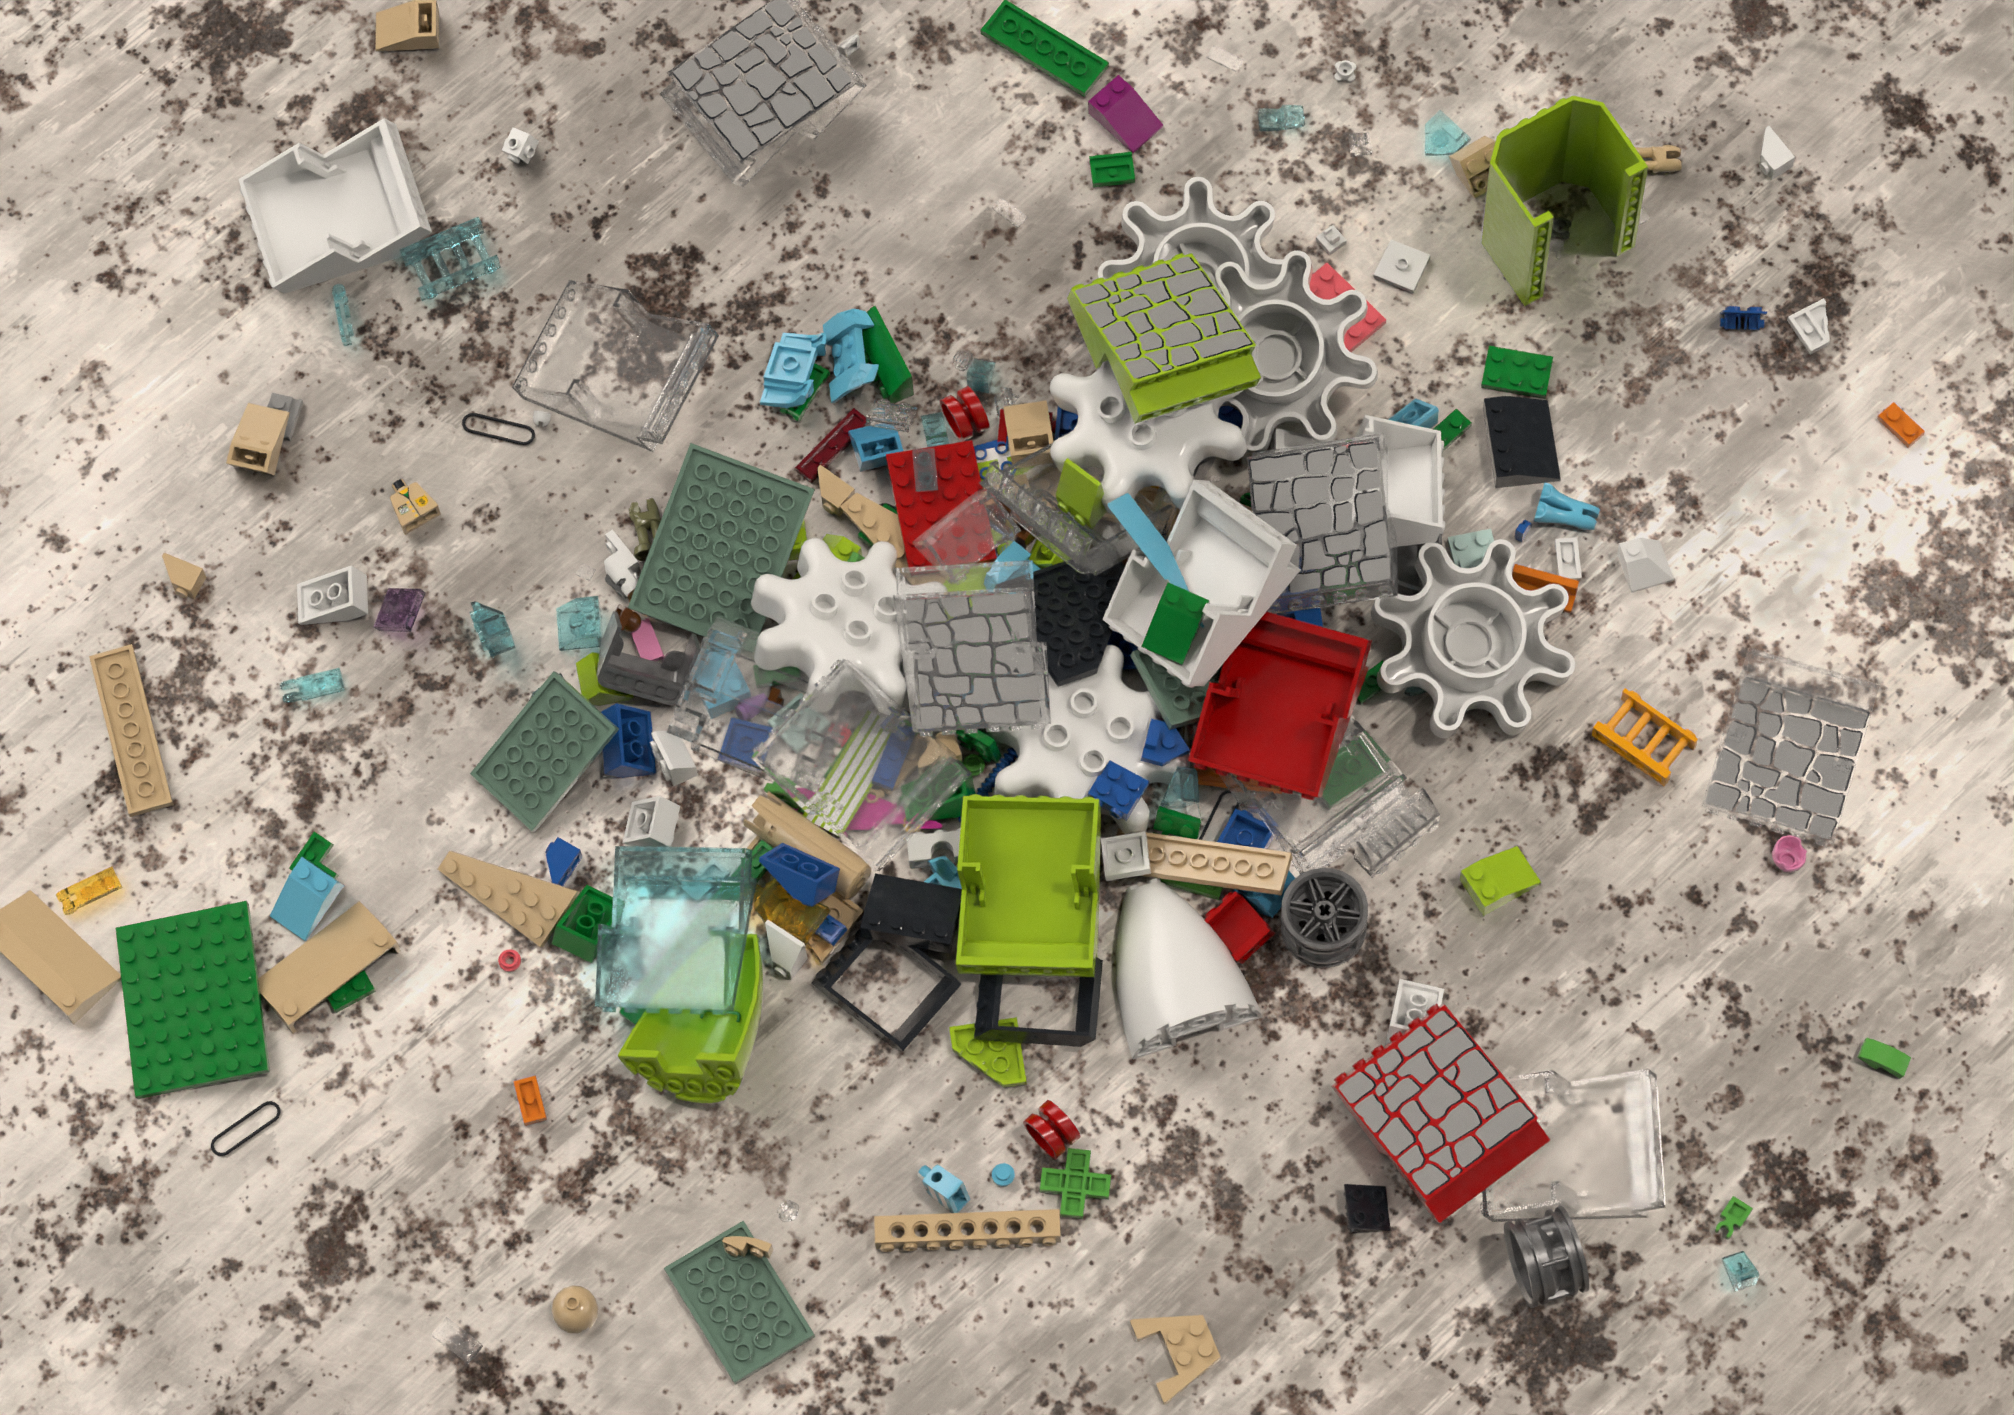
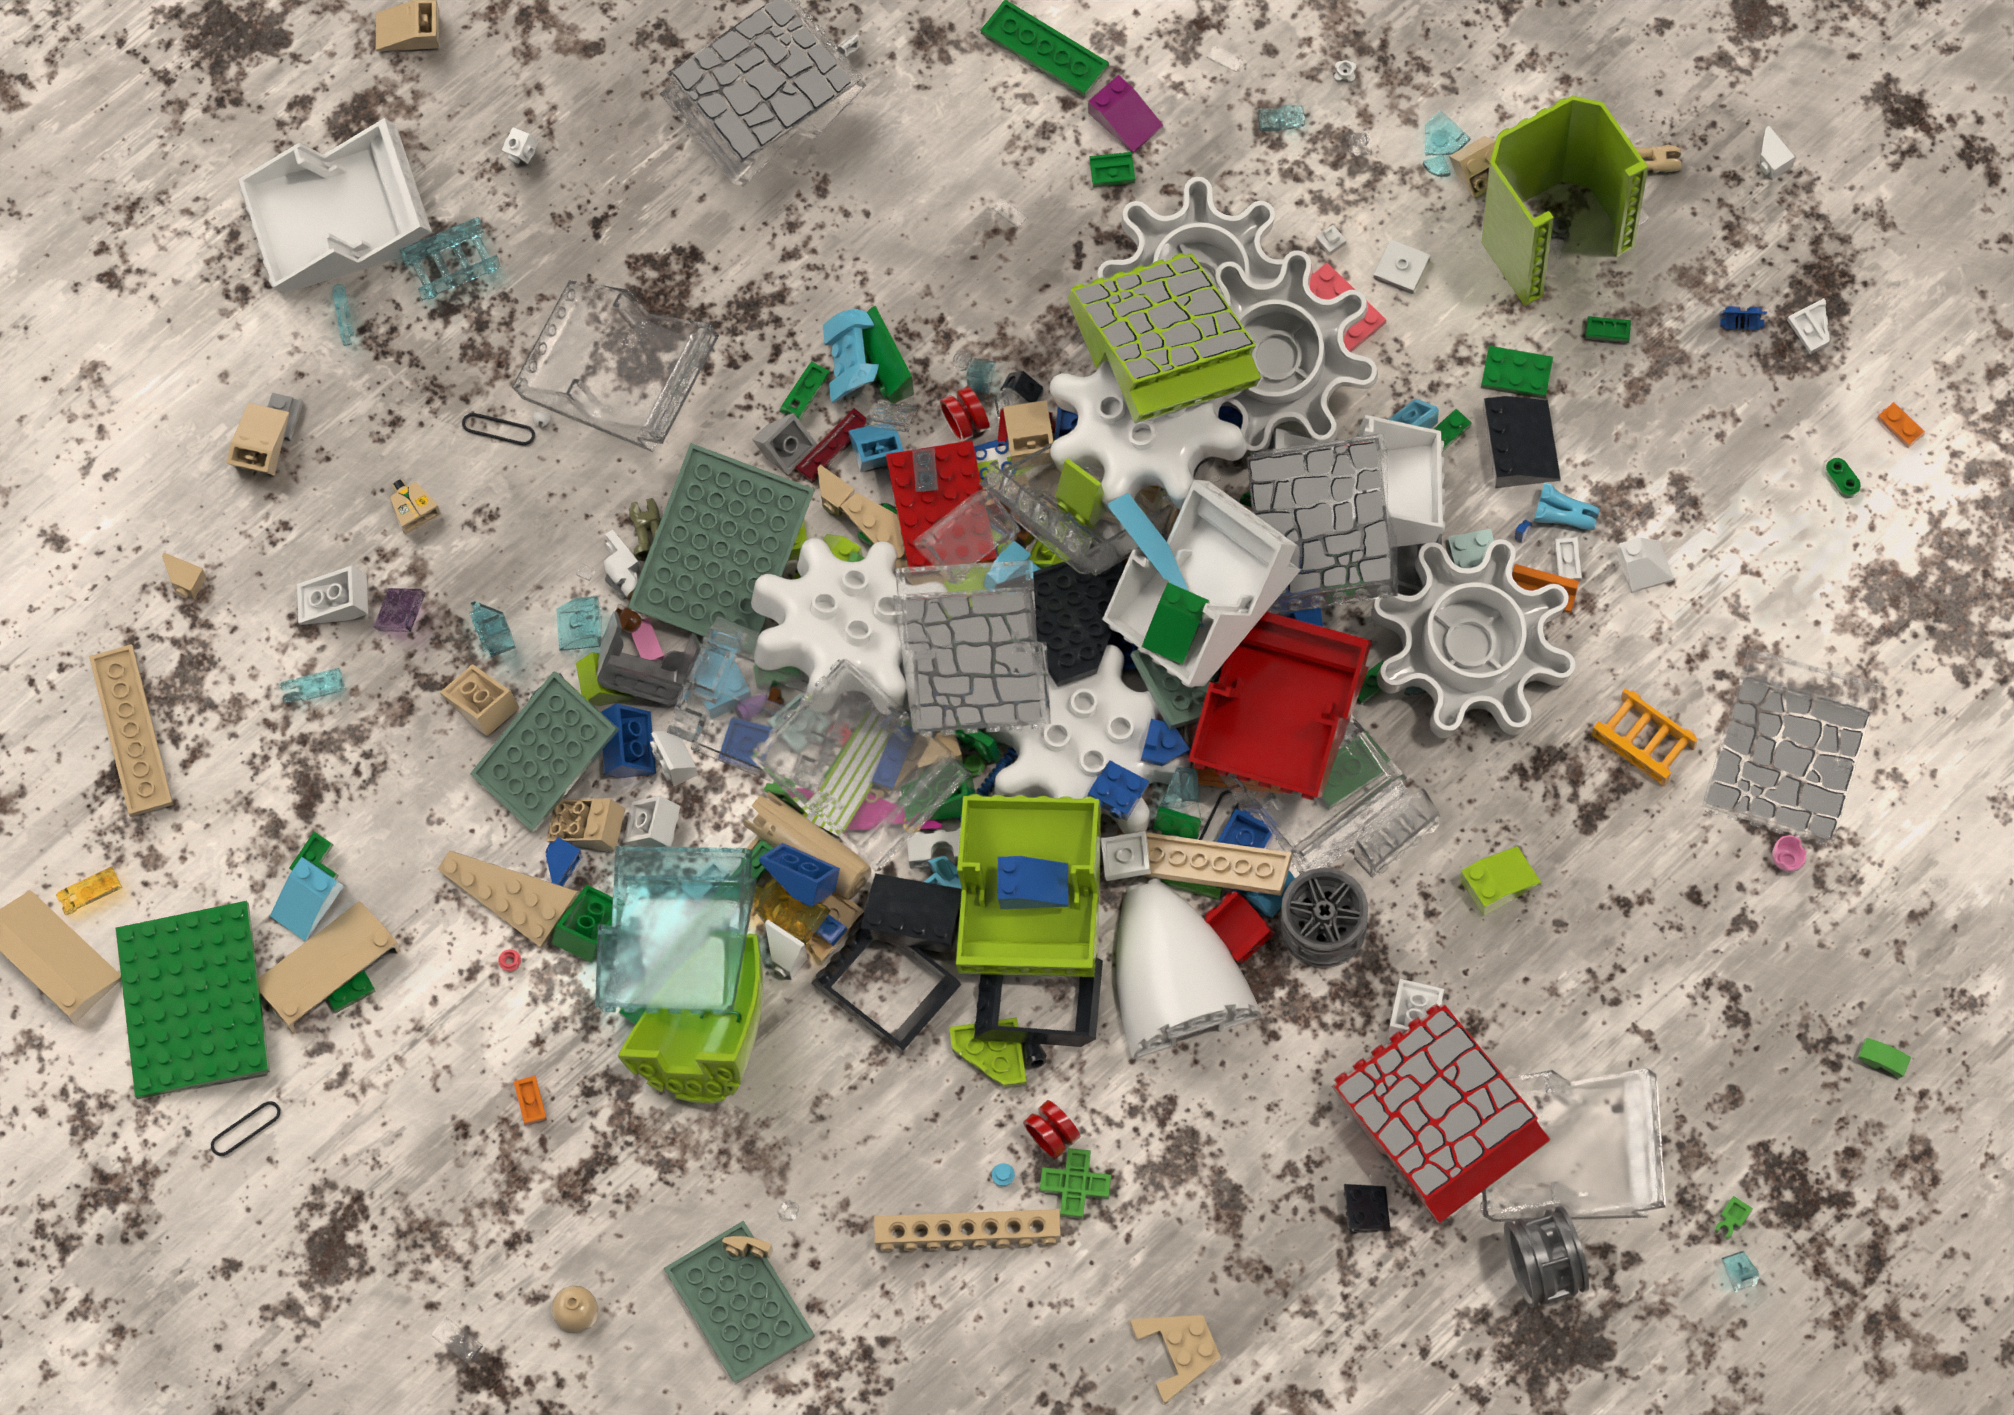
(480, 699): none -> tan slope
(587, 823): none -> tan slope
(785, 442): none -> light grey slope
(790, 368): medium azure piece -> none
(934, 429): clear light blue slope -> none
(944, 1188): medium azure torso -> none
(1024, 386): none -> black bracket
(1032, 883): none -> blue slope
(1034, 1055): none -> black cone
(1437, 166): none -> clear light blue tile
(1608, 329): none -> green plate
(1841, 477): none -> green plate

